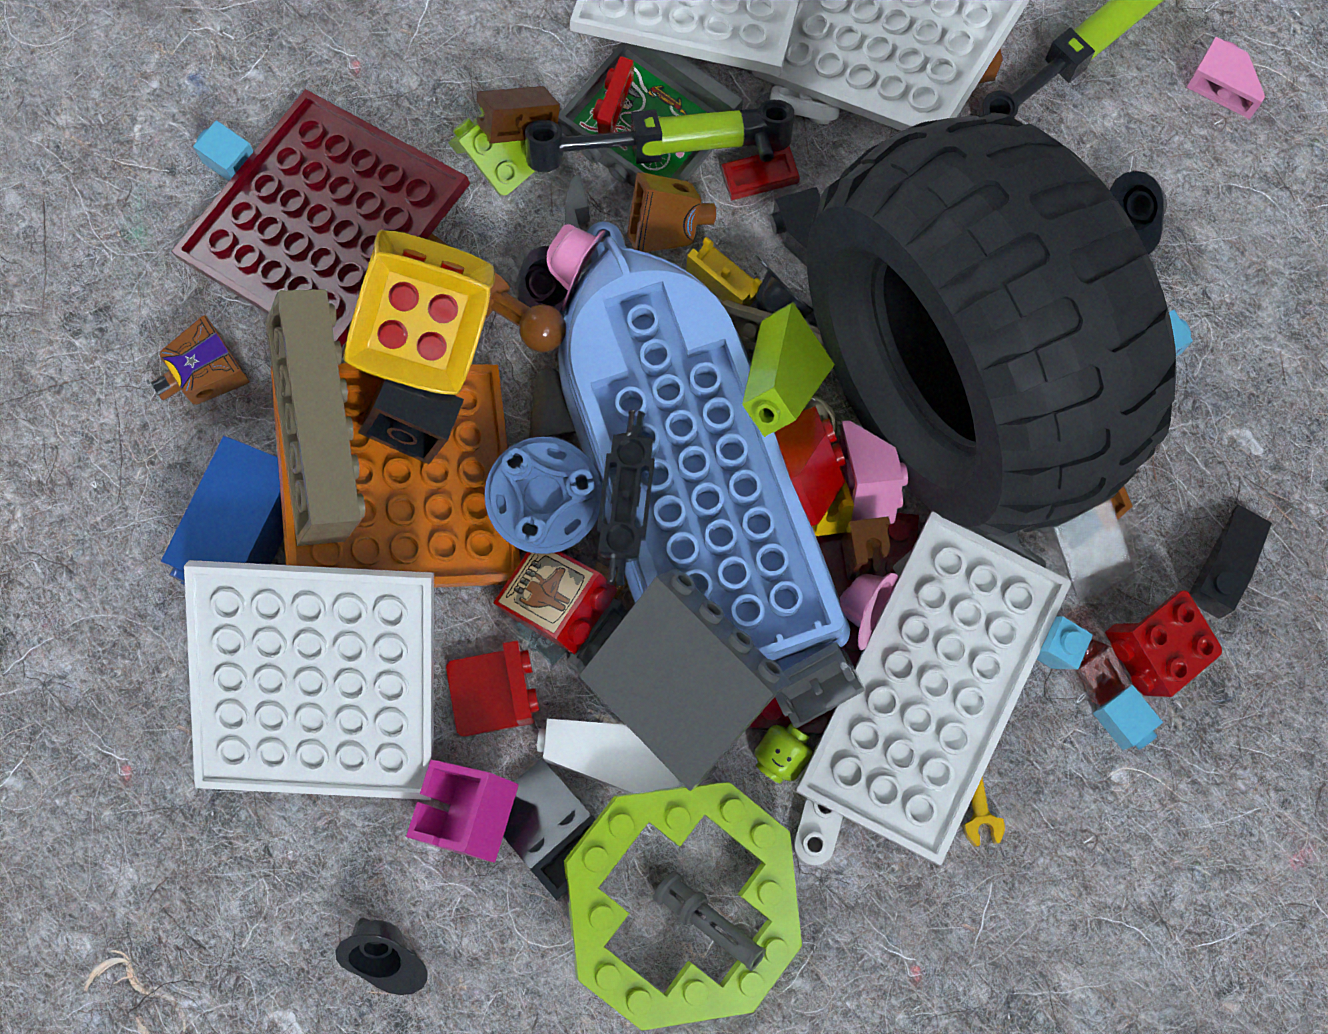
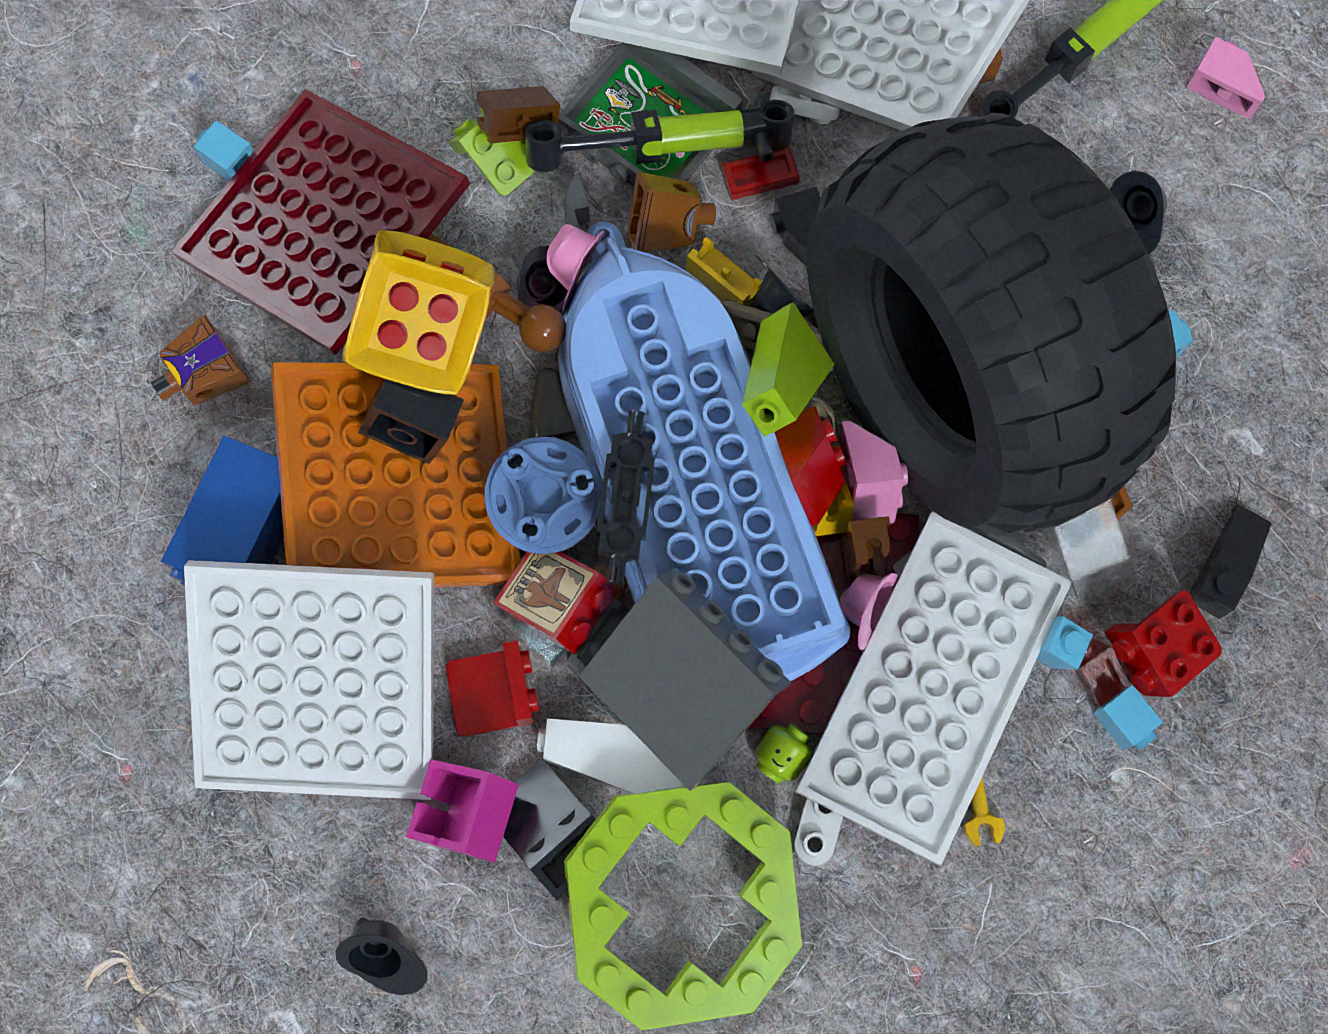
(313, 417): dark tan brick -> none
(618, 85): red plate -> none
(697, 905): dark grey pin -> none
(819, 685): dark grey hinge -> none

